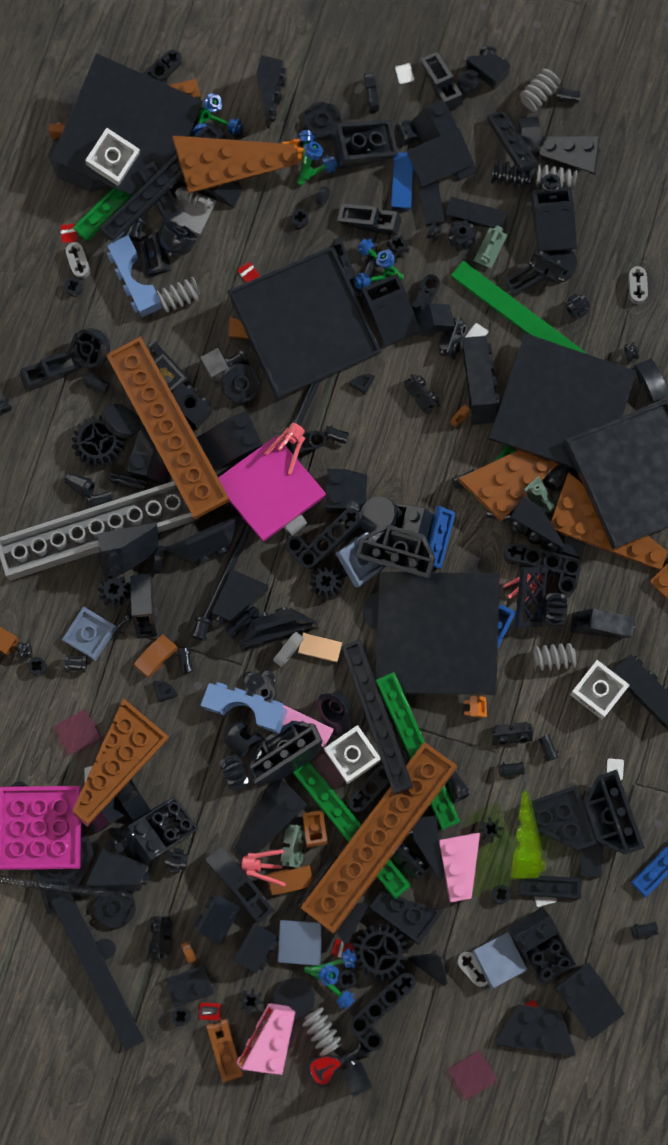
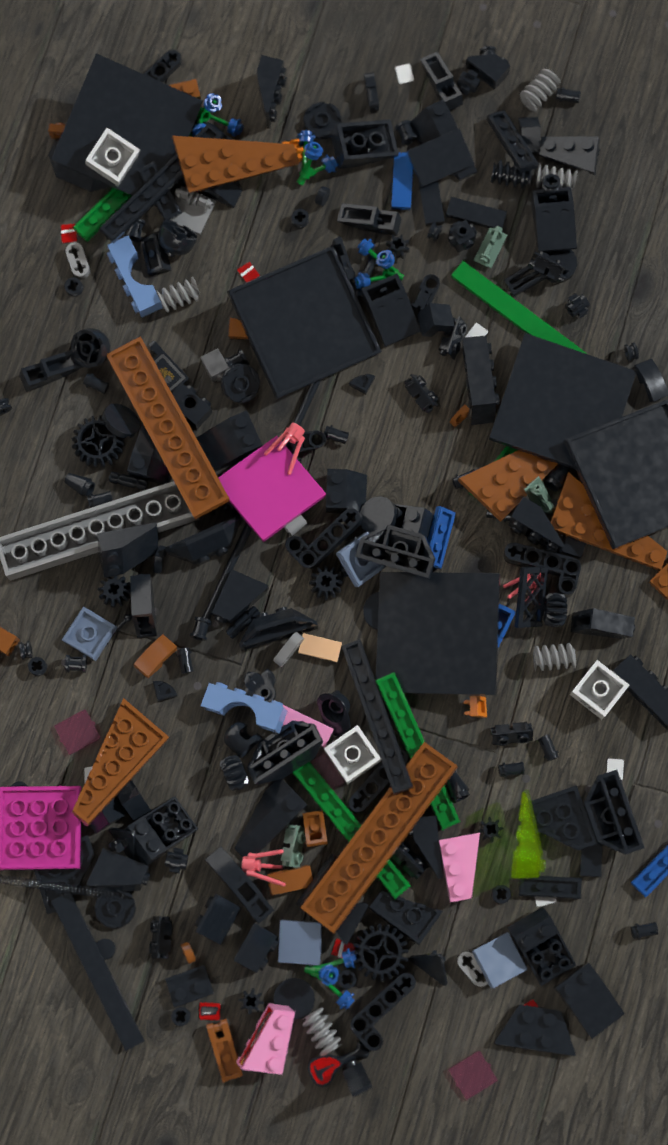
(633, 285): light grey beam -> none

